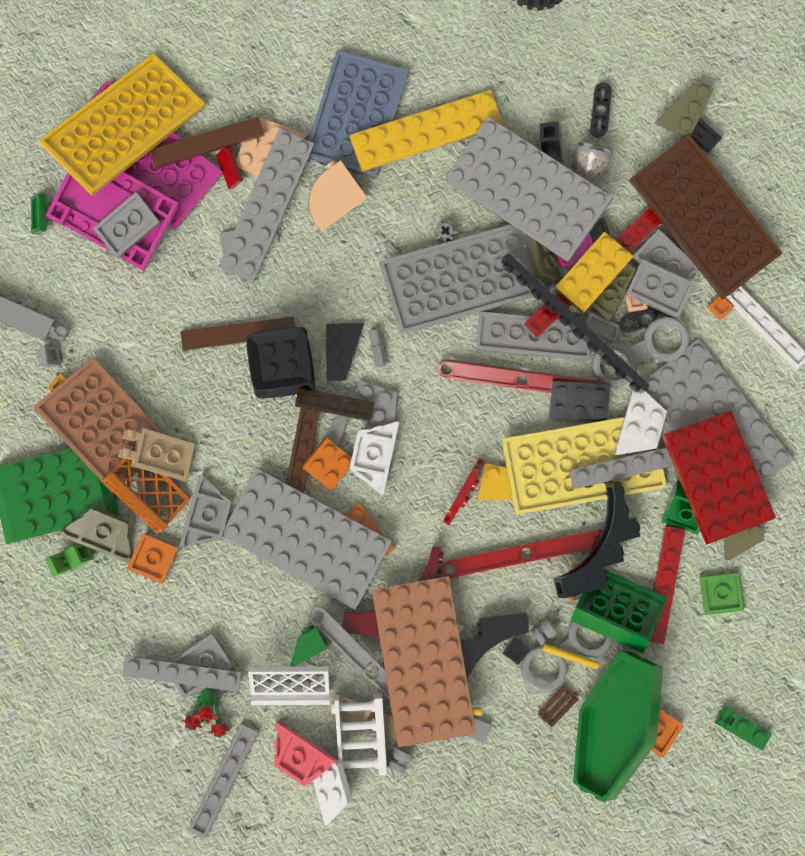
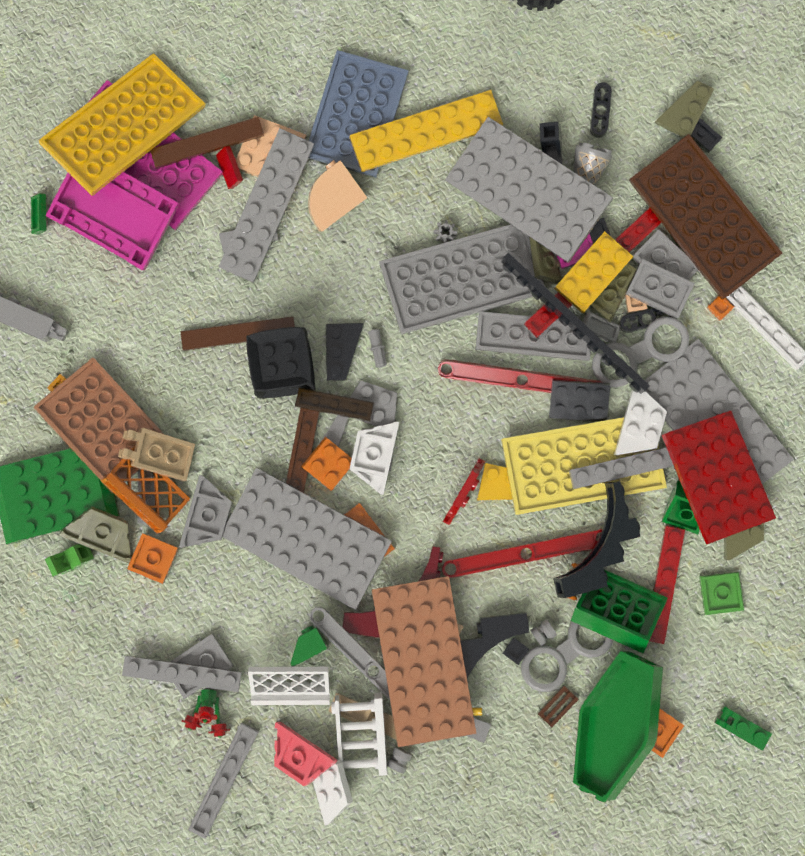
(49, 356): light grey tile -> none
(127, 225): light grey plate -> none
(570, 656): yellow bar -> none

